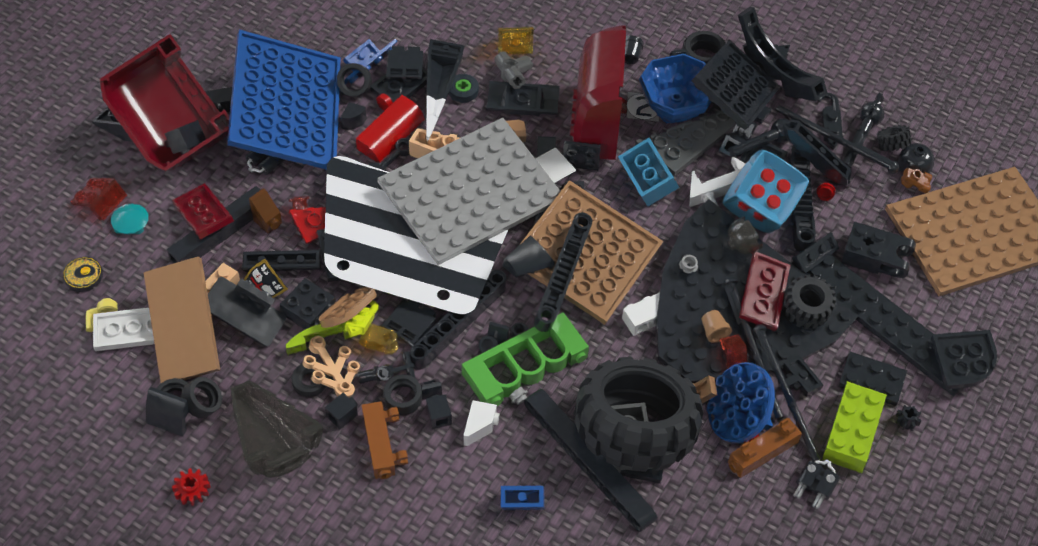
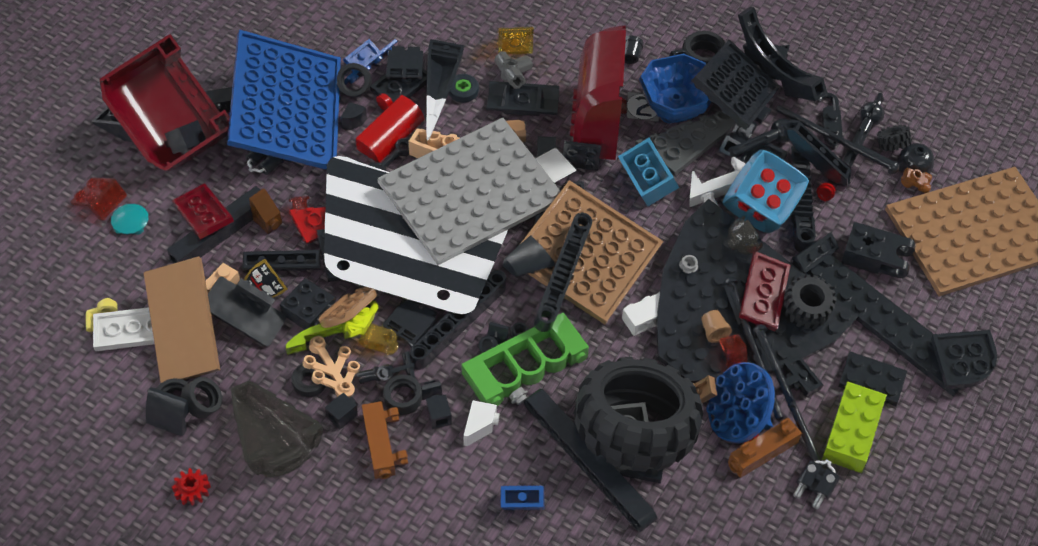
(82, 274): tile -> none
(908, 417): black gear -> none

